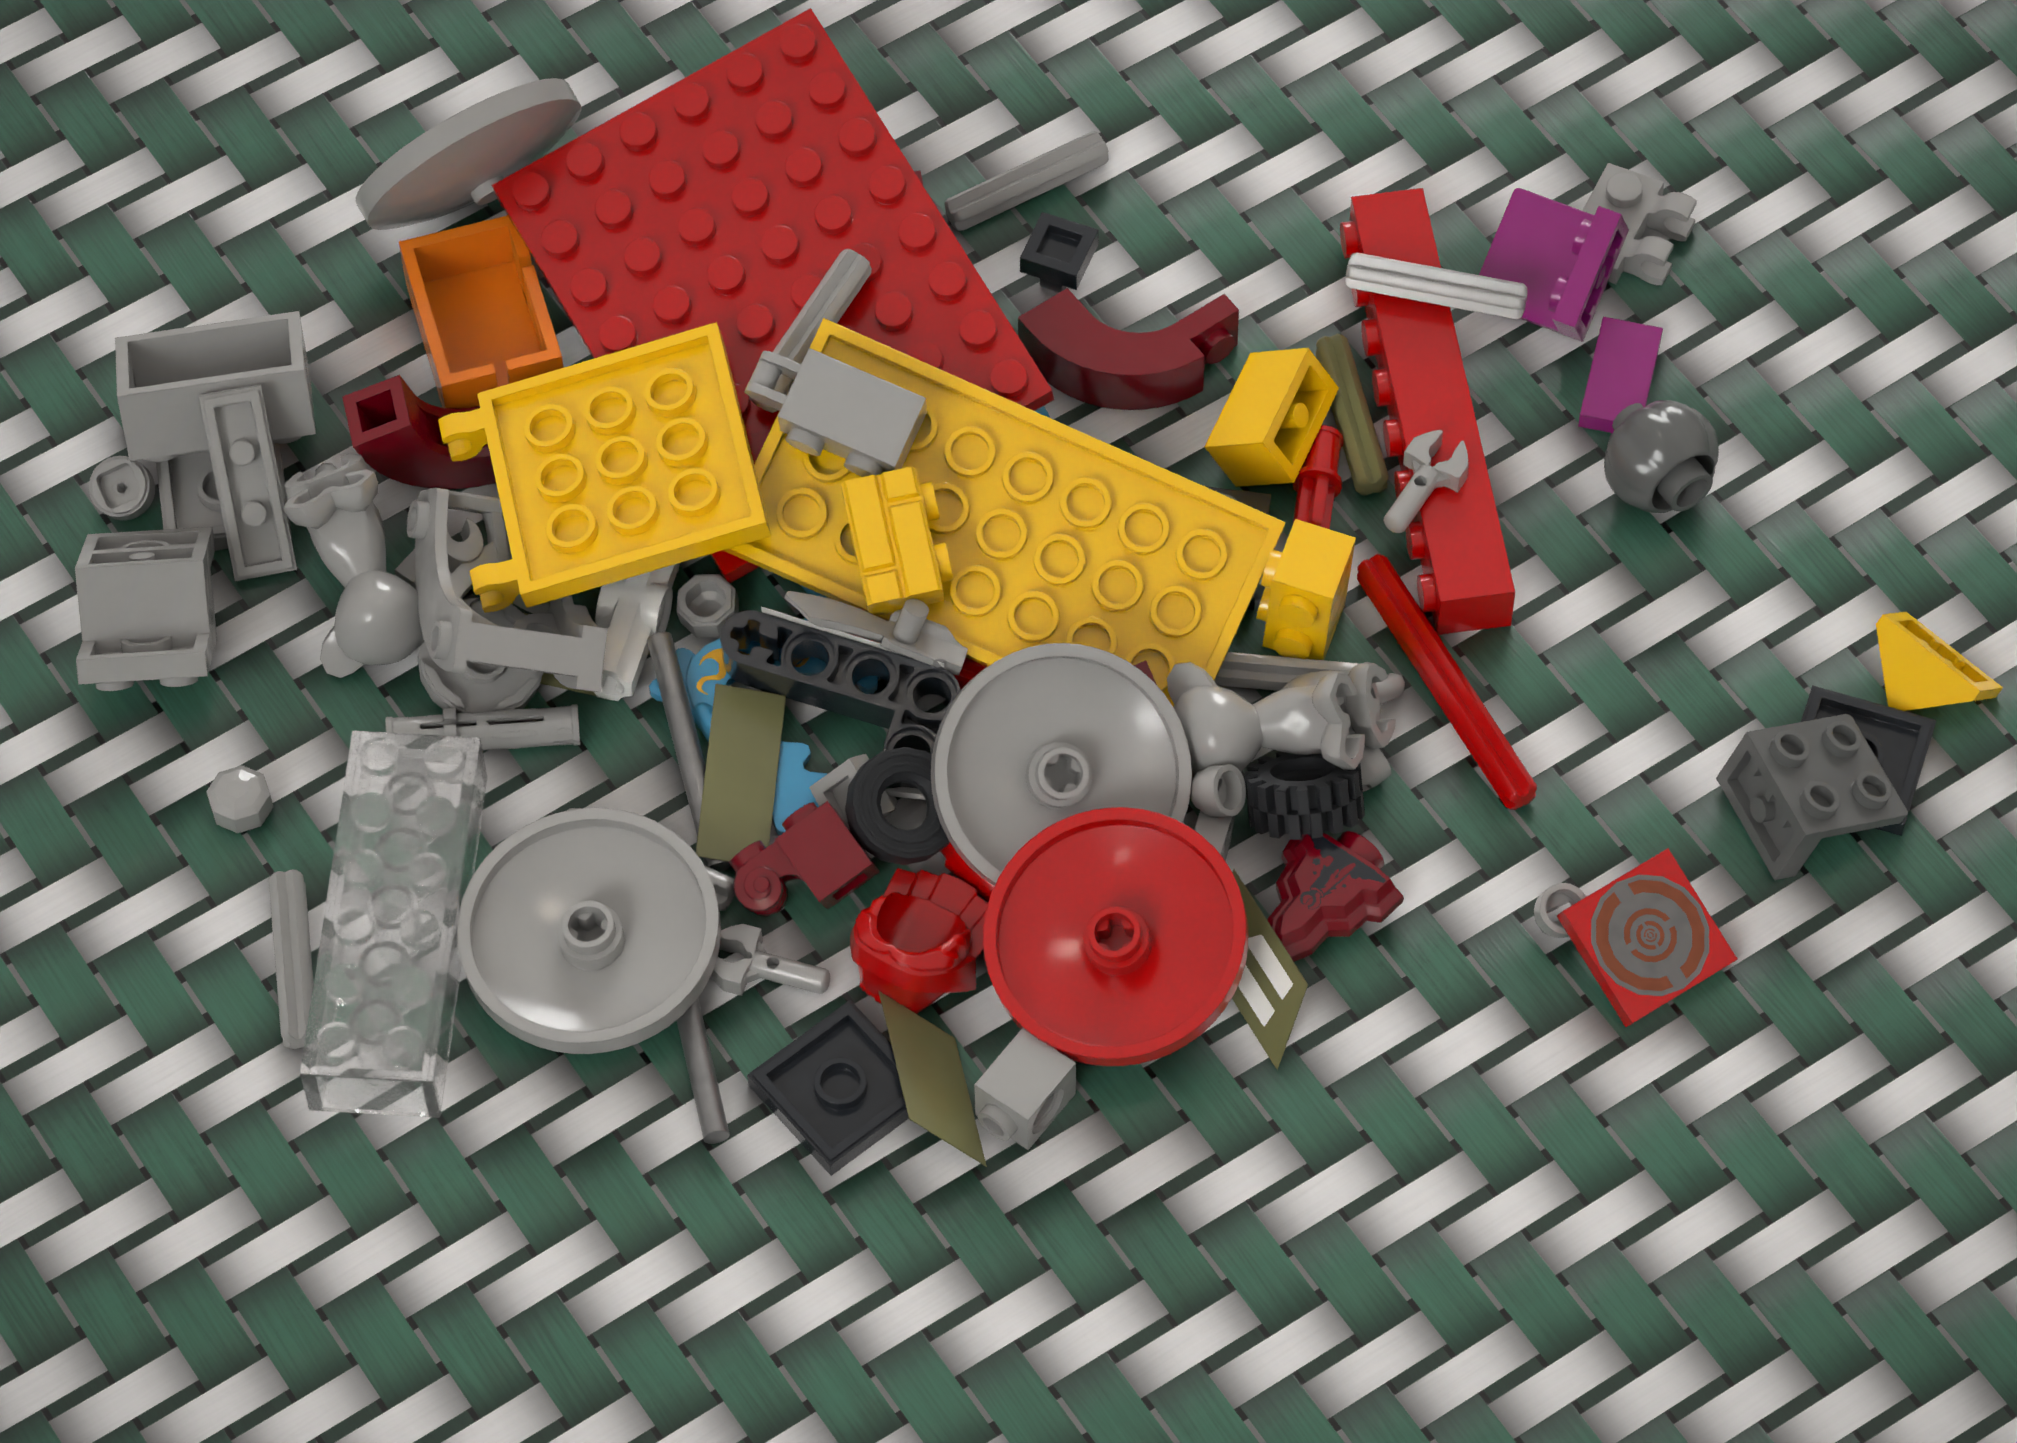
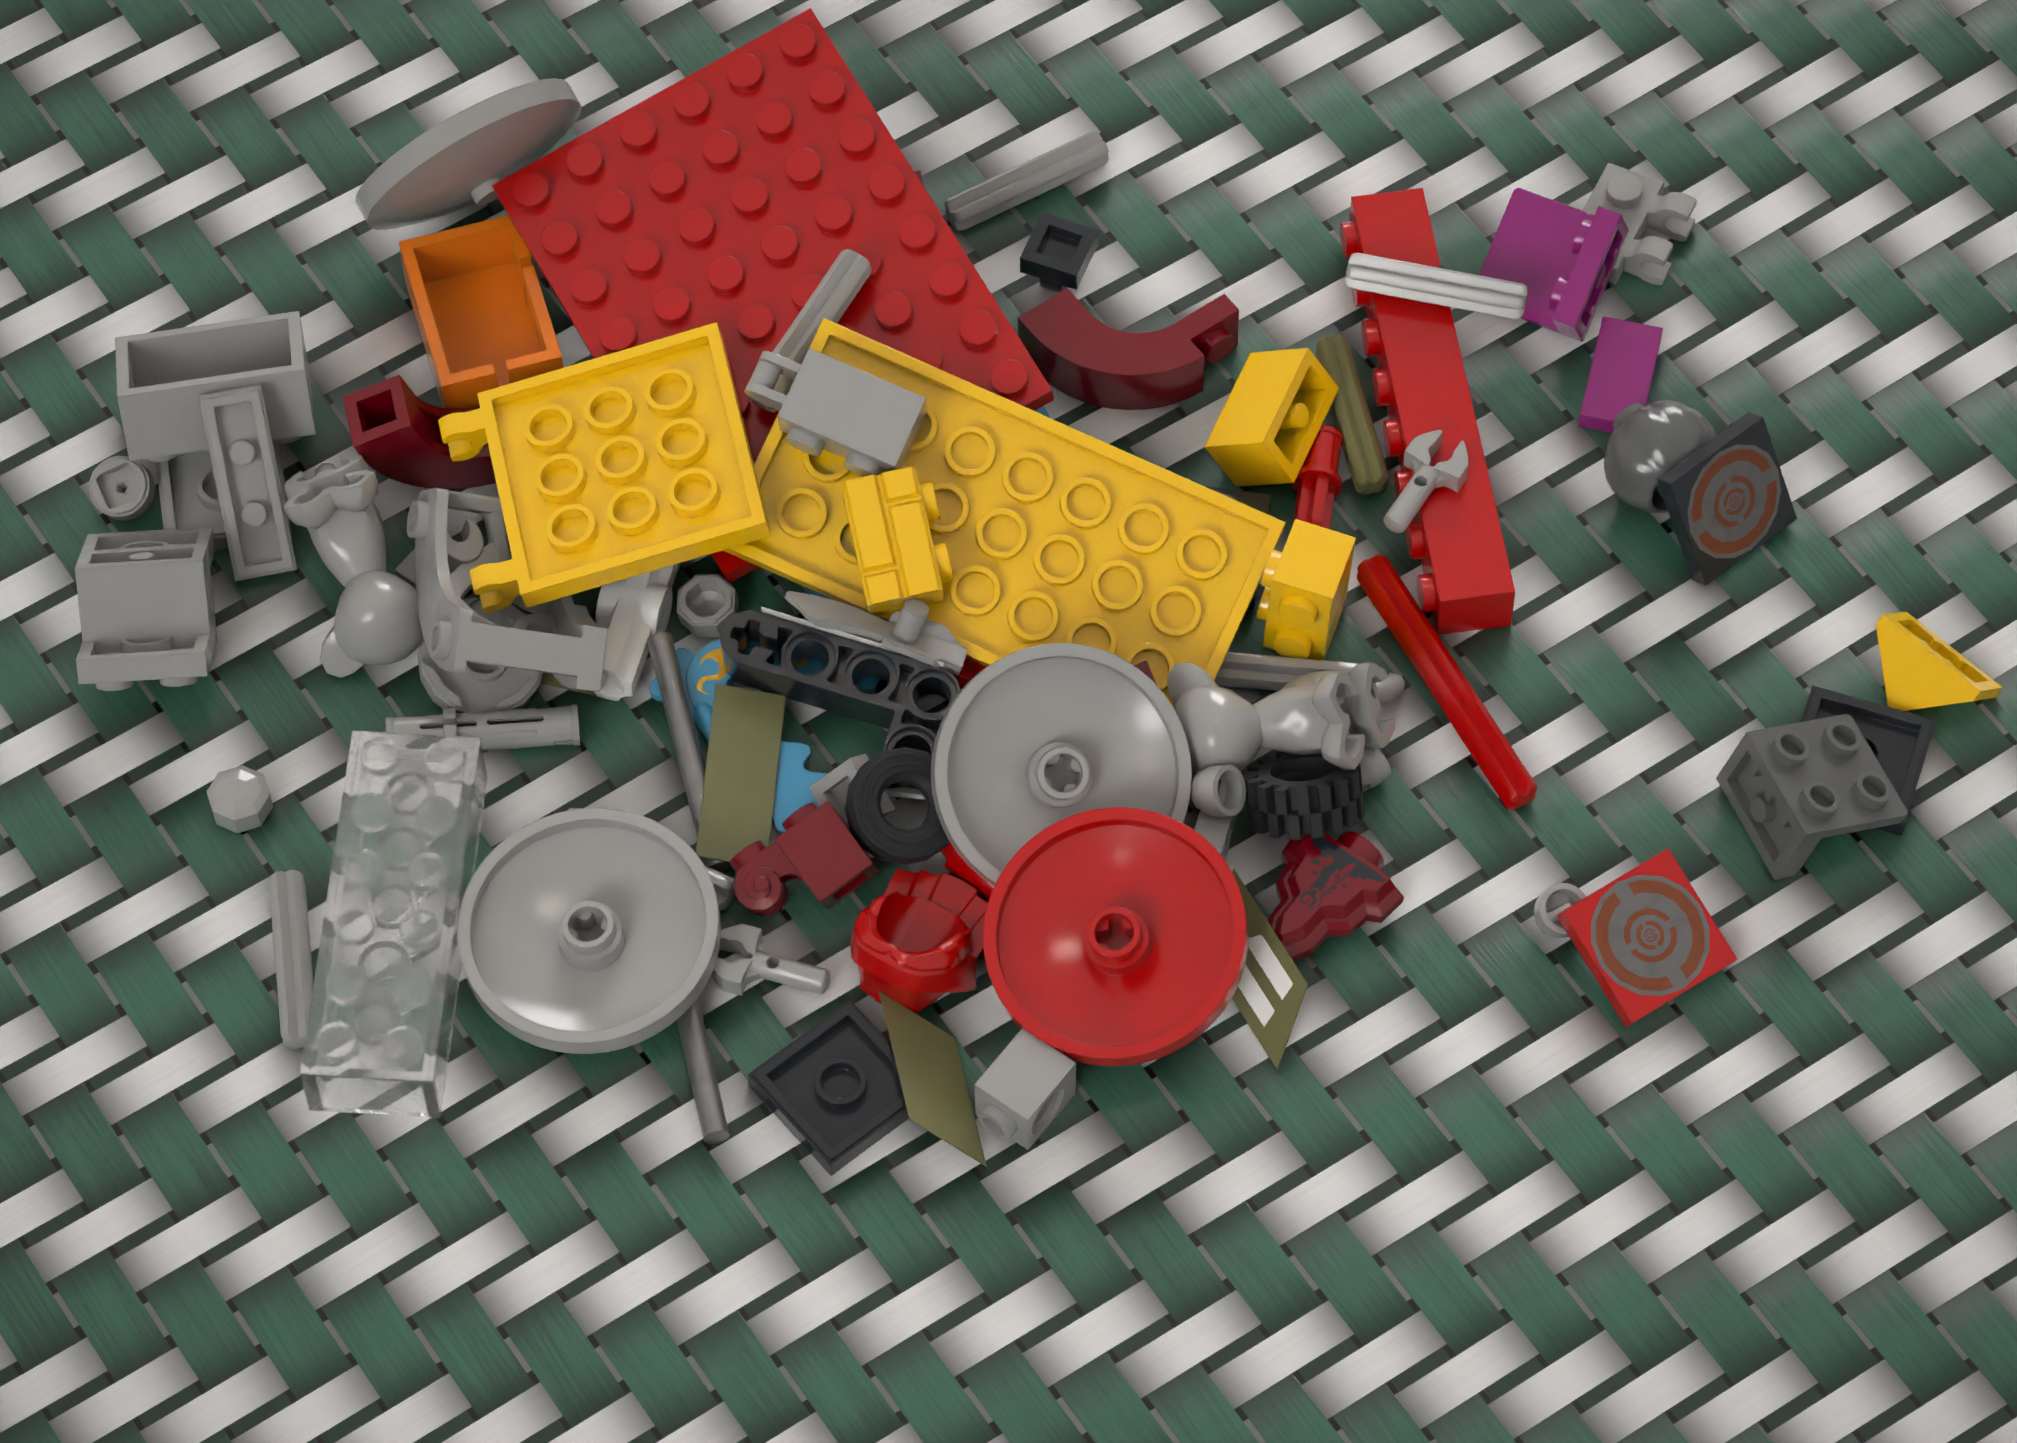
(1727, 498): none -> tile

